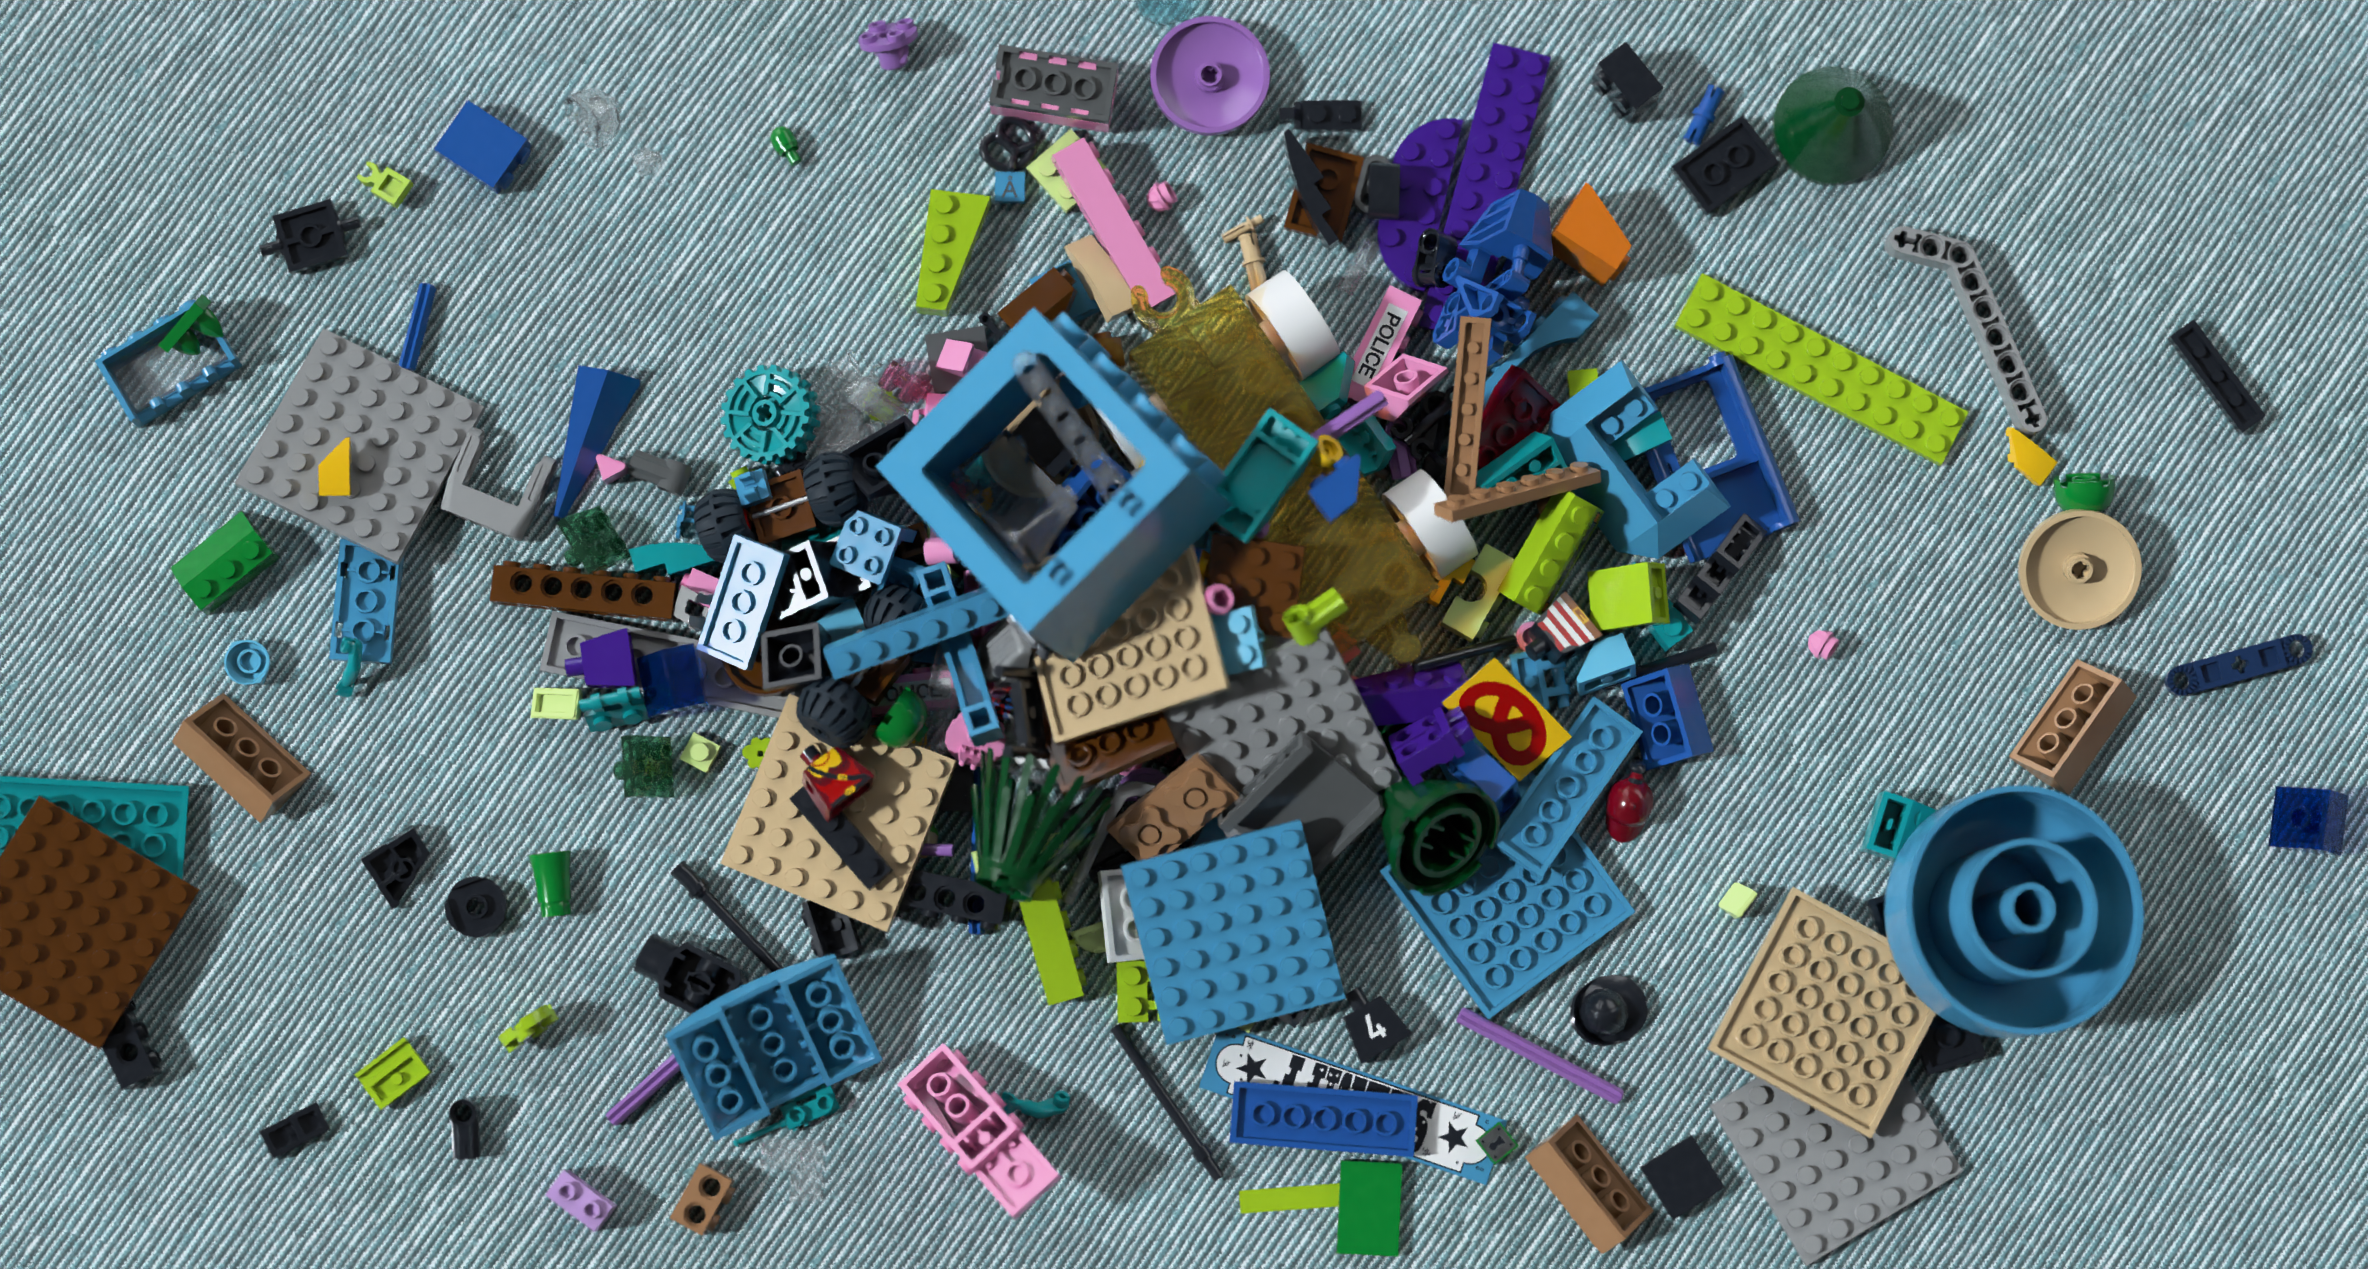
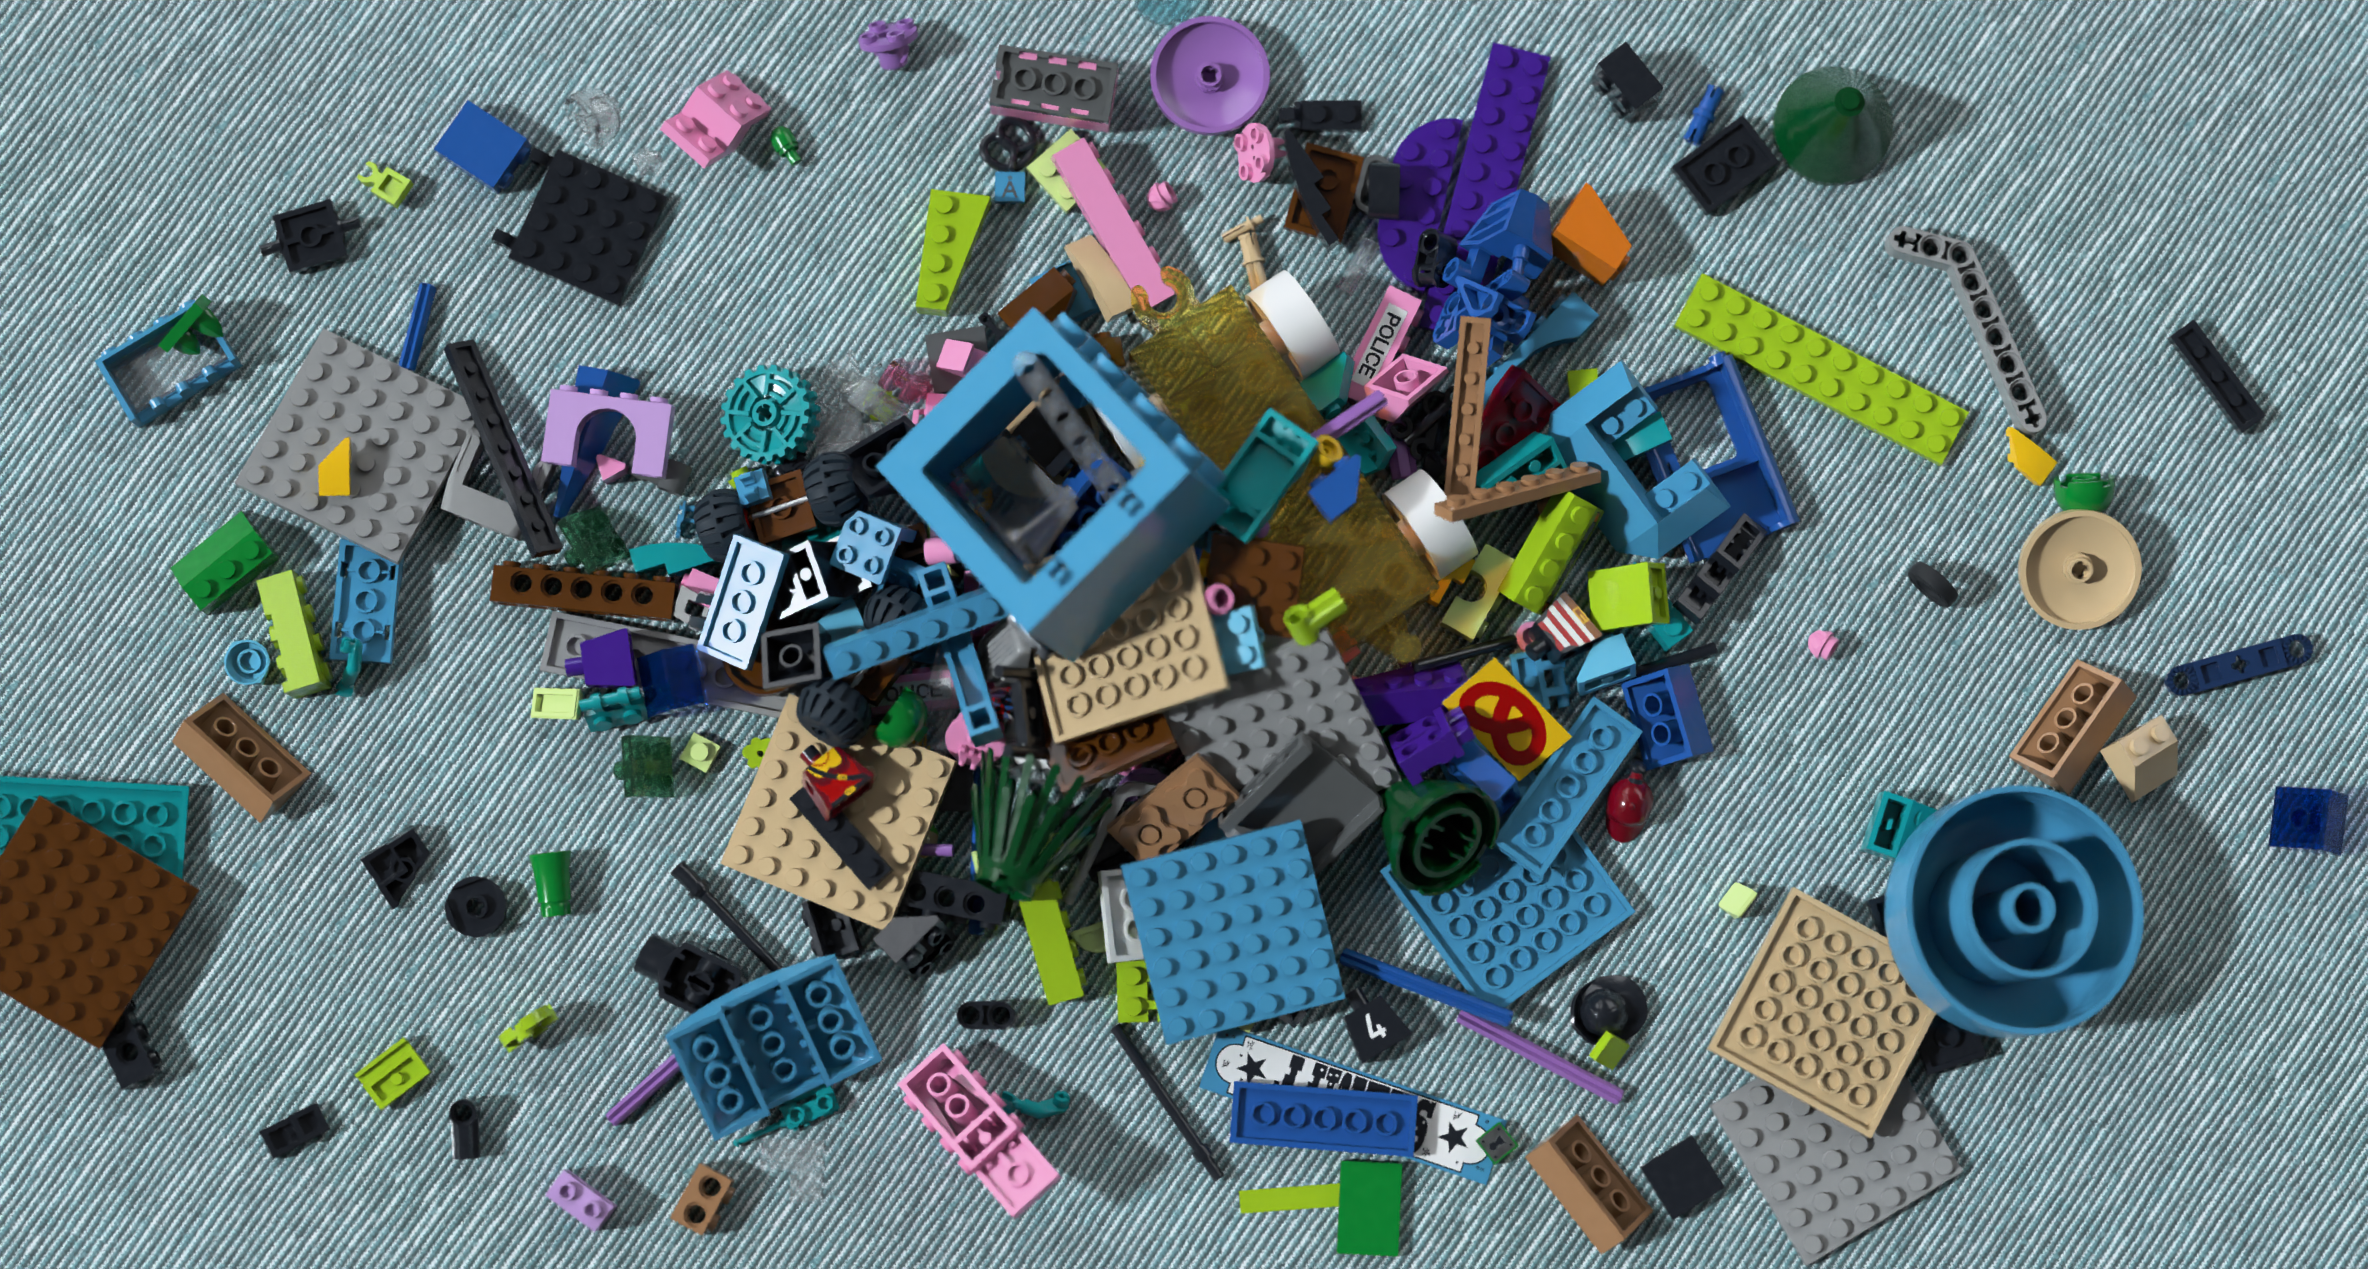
(294, 634): none -> lime wedge
(503, 448): none -> black plate
(571, 411): none -> lavender arch
(585, 226): none -> black plate
(715, 118): none -> bright pink bracket
(915, 942): none -> black slope
(986, 1011): none -> black beam
(1257, 152): none -> bright pink plate
(1426, 987): none -> blue axle
(1609, 1050): none -> lime tile
(1932, 584): none -> black tyre
(2143, 757): none -> tan slope

